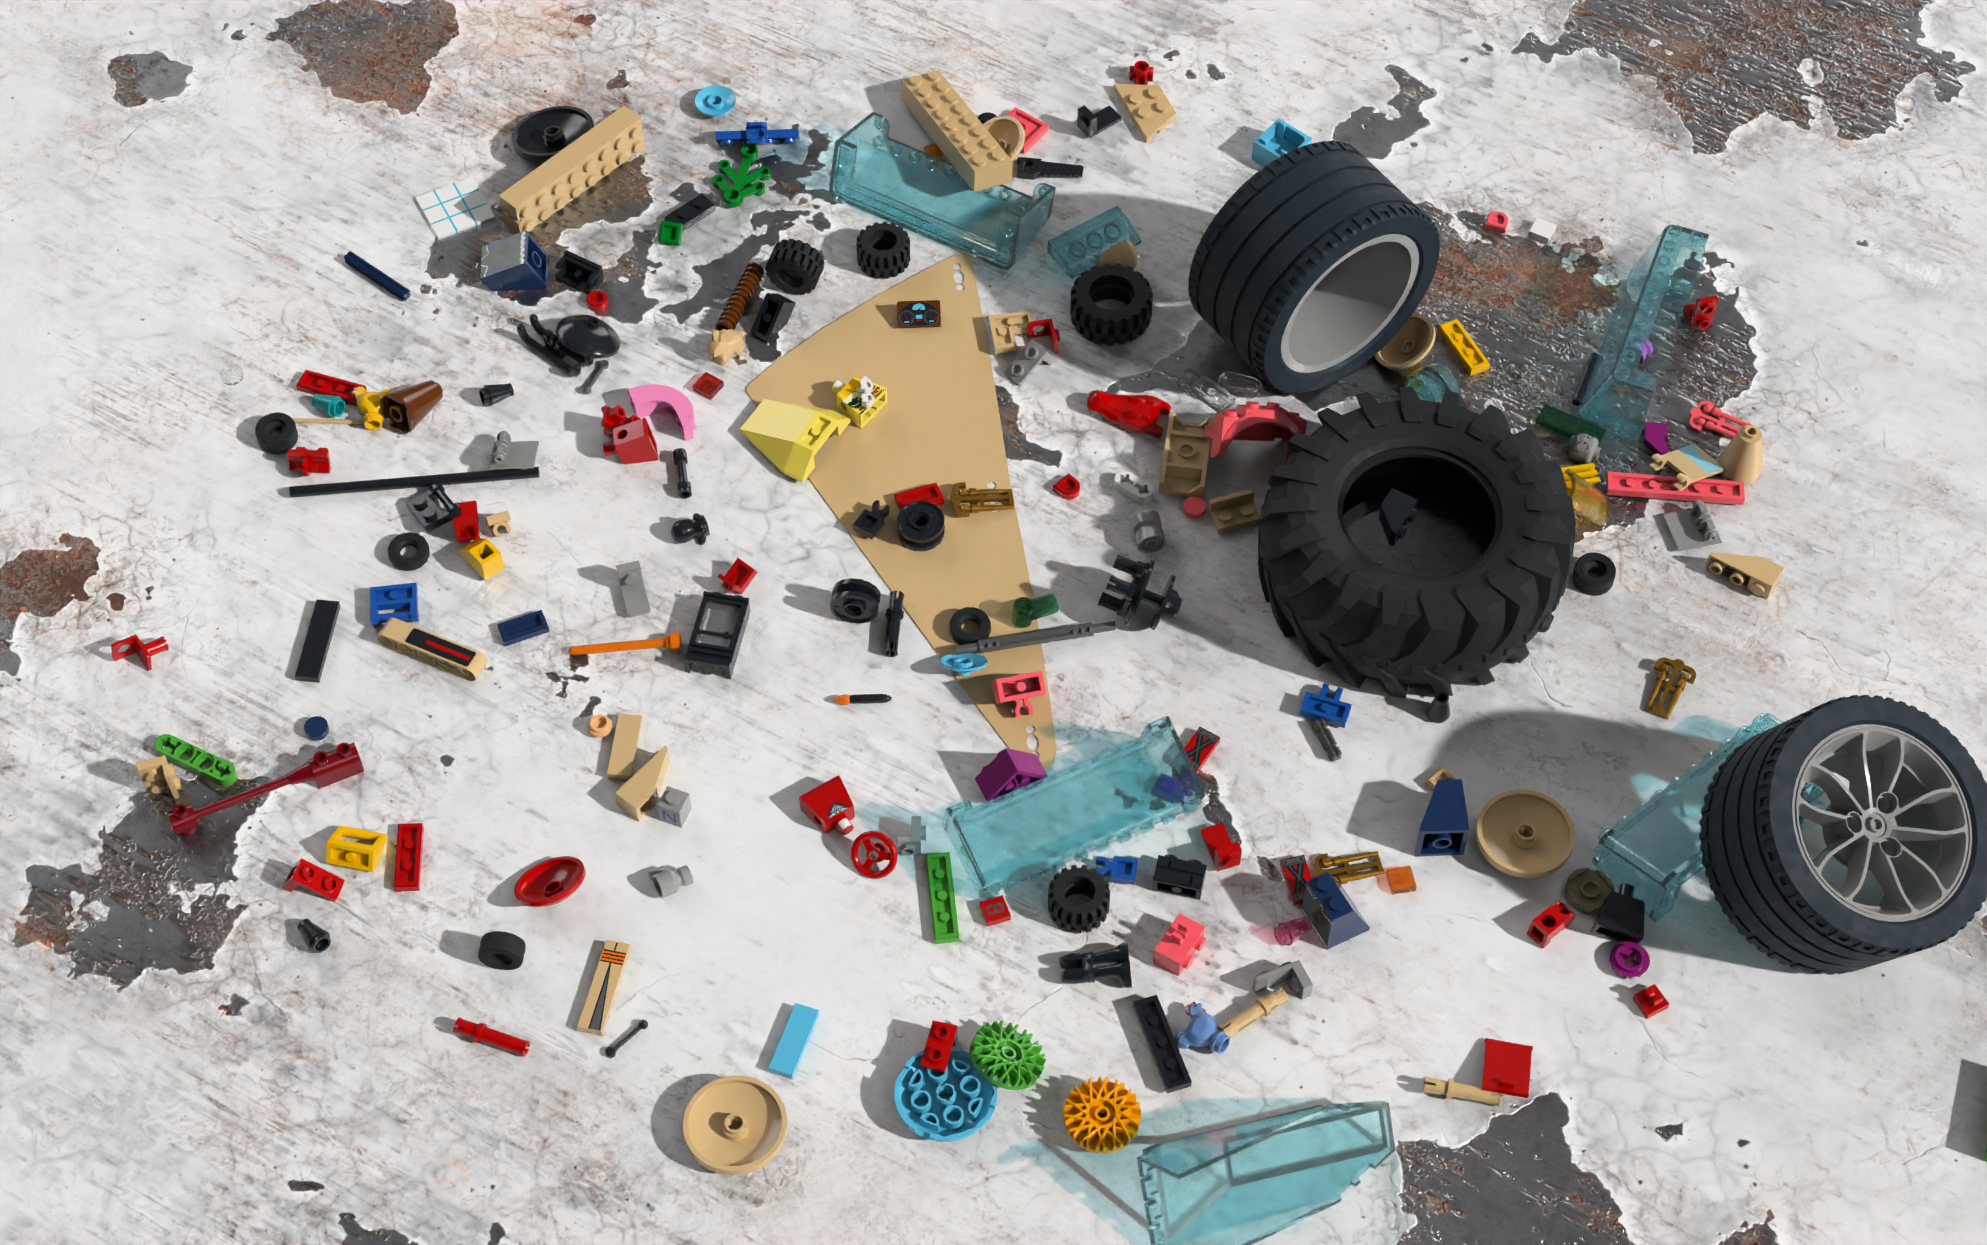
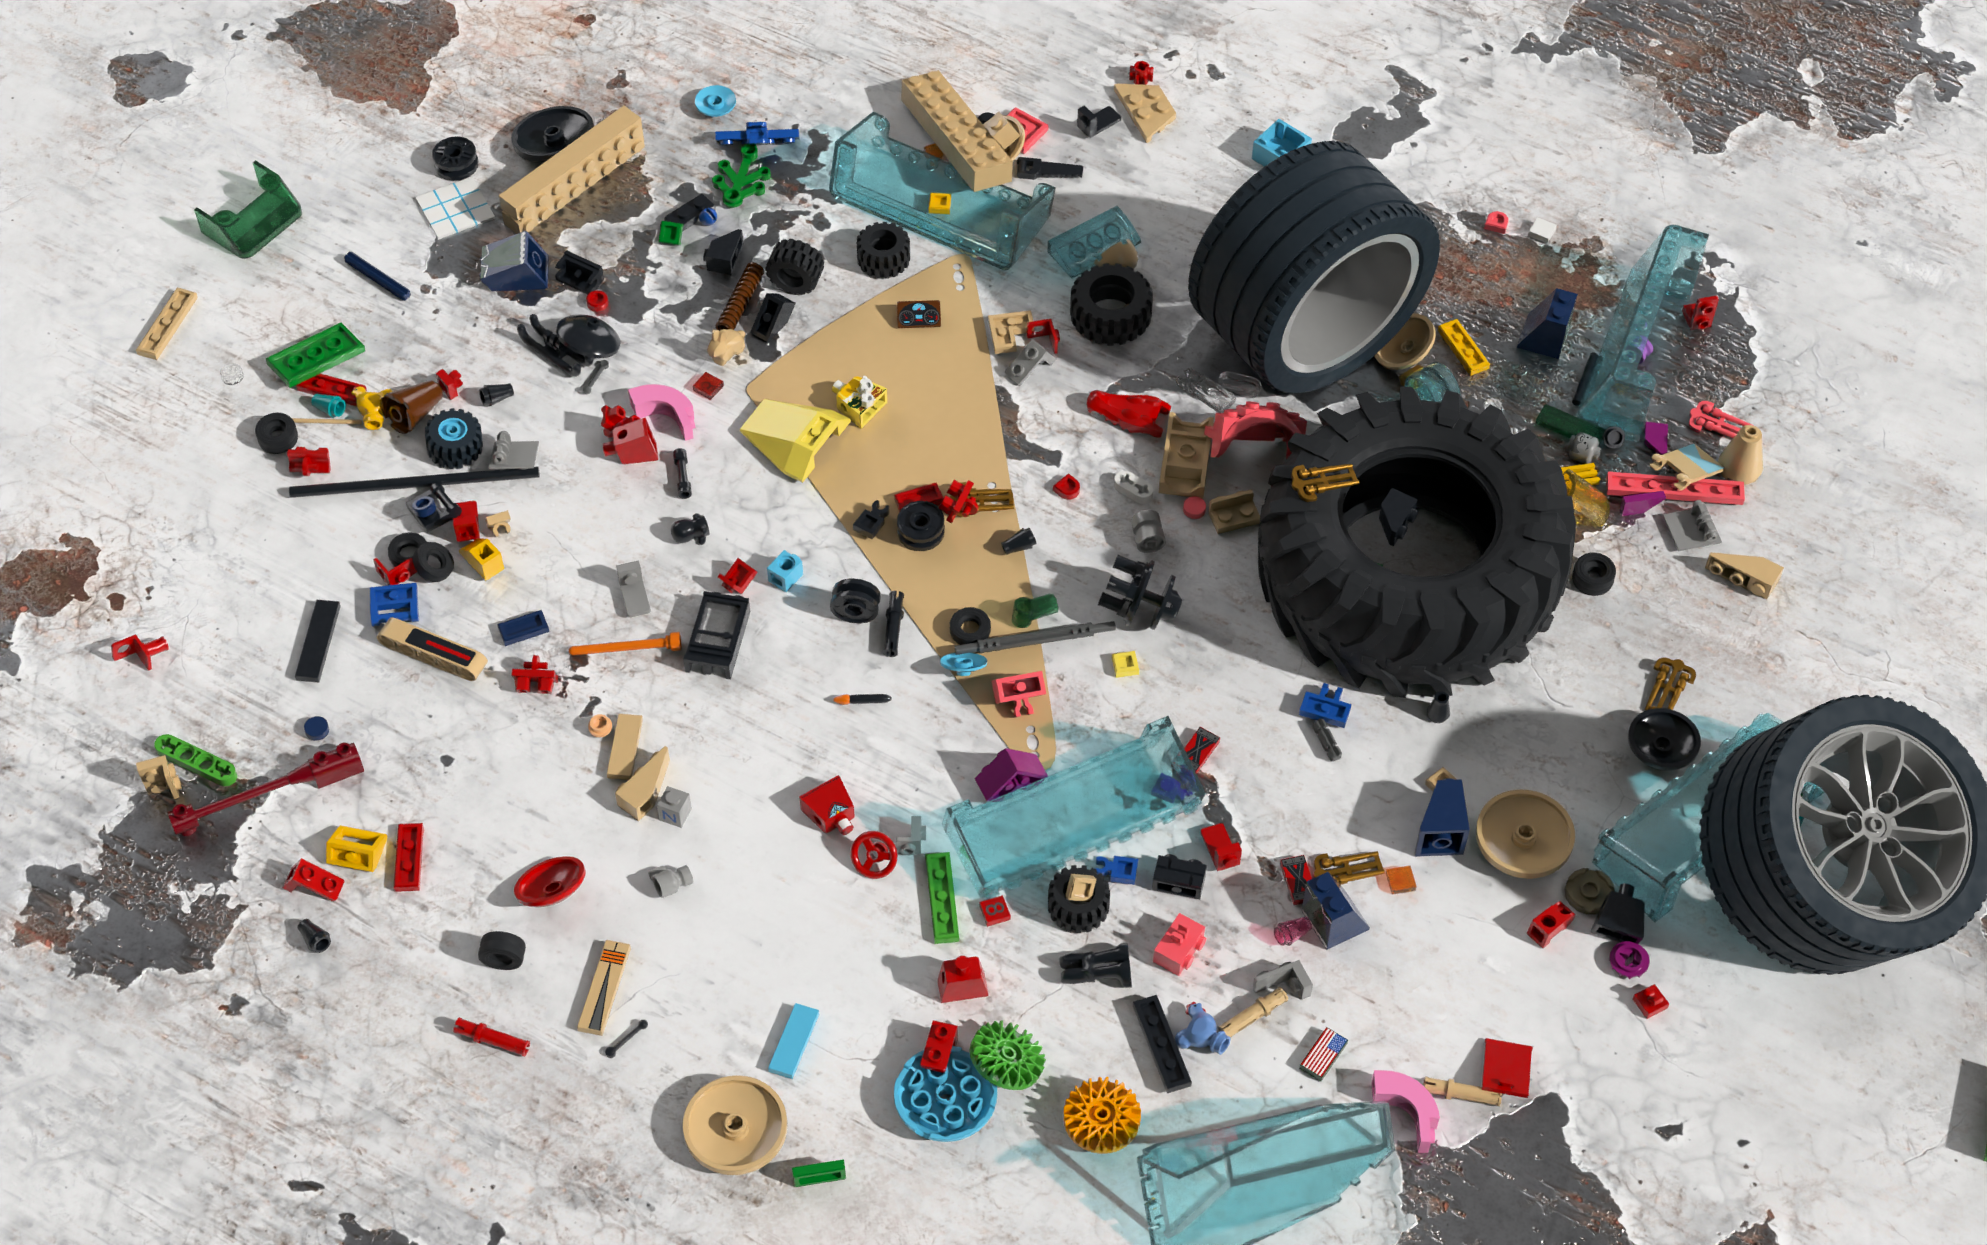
(166, 323): none -> tan tile
(257, 222): none -> clear green windscreen
(315, 355): none -> green tile
(396, 575): none -> red bracket
(424, 506): none -> dark blue tile
(428, 572): none -> black tyre
(449, 382): none -> red tile
(453, 438): none -> black wheel
(455, 158): none -> black wheel
(532, 673): none -> red hips
(705, 218): none -> blue hinge
(724, 252): none -> black slope
(780, 576): none -> medium azure brick
(819, 1173): none -> green tile
(939, 203): none -> yellow tile
(962, 503): none -> red hips
(962, 979): none -> red torso
(1001, 130): none -> tan brick
(1019, 541): none -> black cone
(1080, 887): none -> tan tile
(1125, 664): none -> light yellow tile
(1322, 483): none -> pearl gold piece
(1323, 1054): none -> tile
(1412, 1097): none -> bright pink arch
(1549, 324): none -> dark blue slope
(1613, 437): none -> black plate
(1640, 502): none -> magenta tile
(1667, 730): none -> black dish

